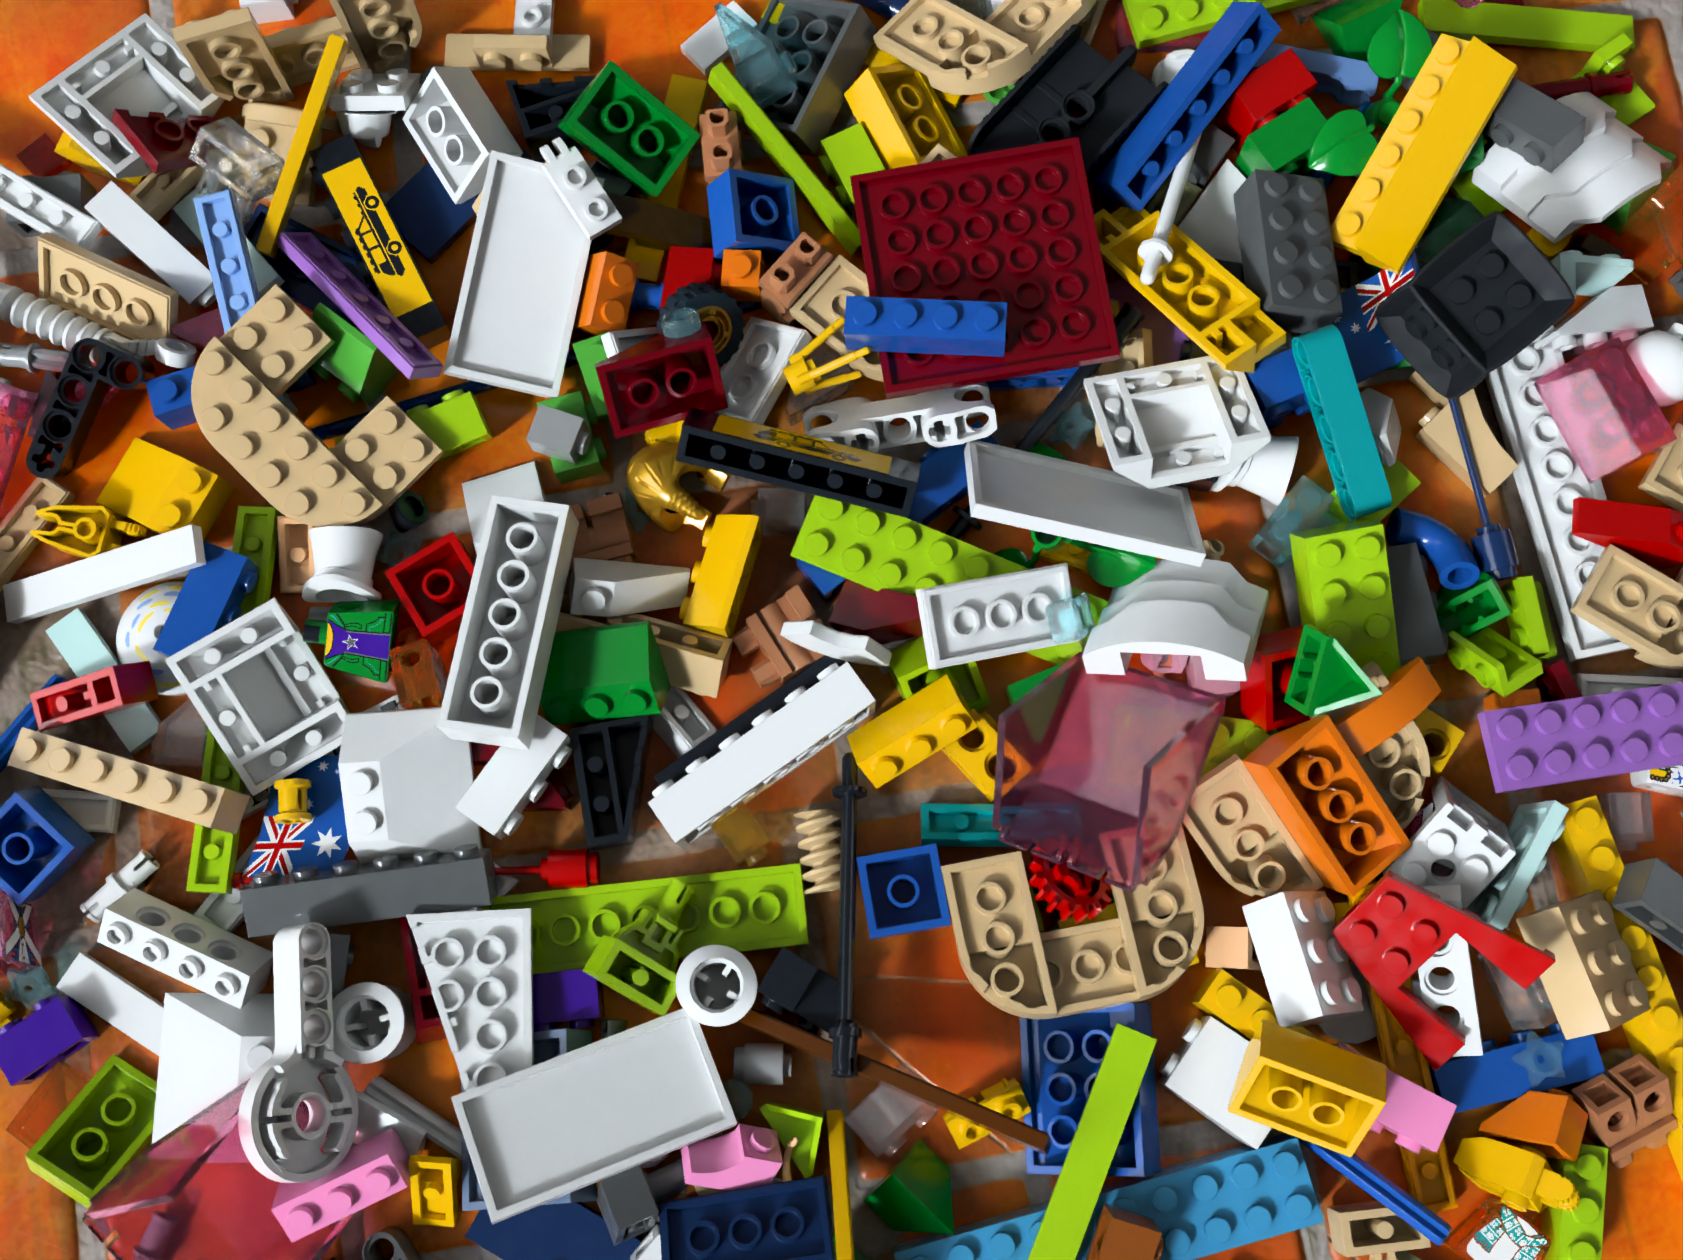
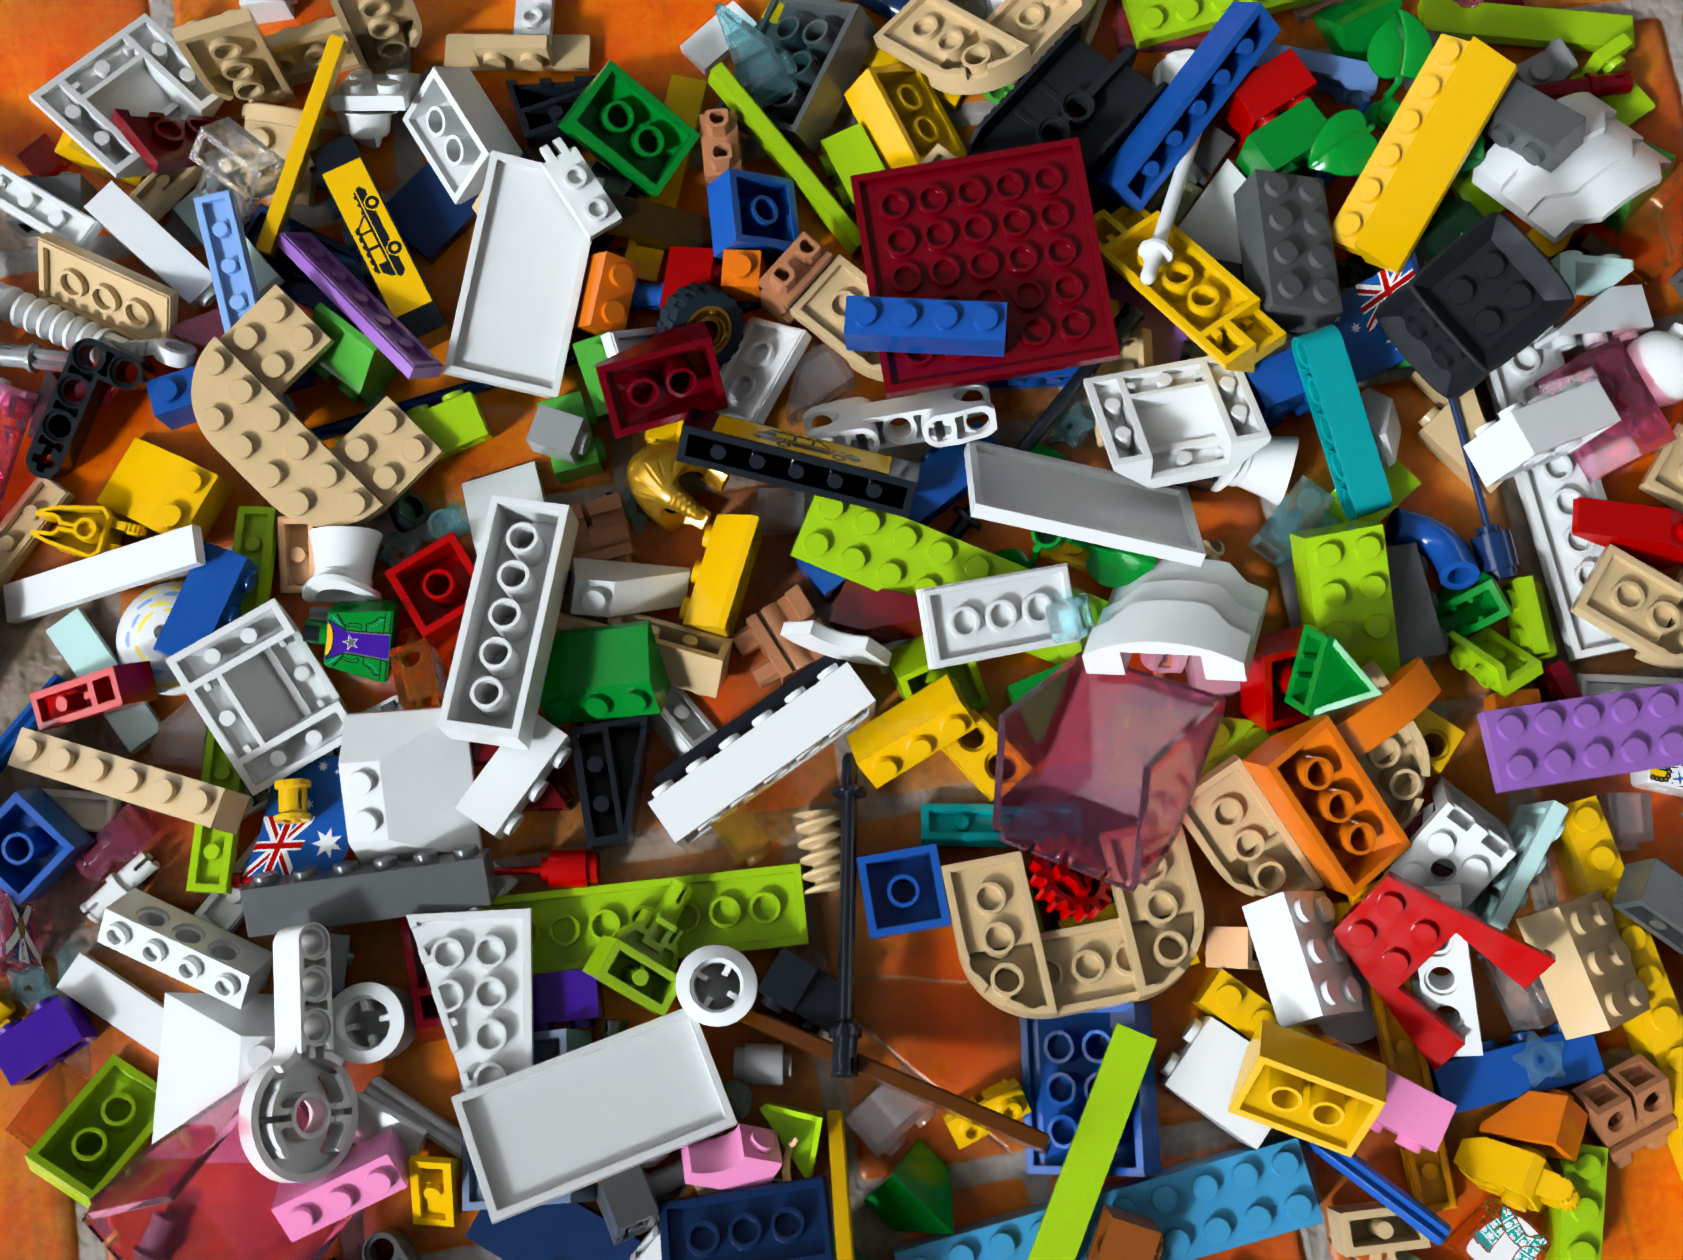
(117, 841): none -> clear pink connector
(444, 516): none -> clear light blue plate
(680, 323): clear light blue tile -> none
(806, 377): yellow plant -> none
(1540, 431): none -> white brick
(1552, 64): none -> light grey bracket

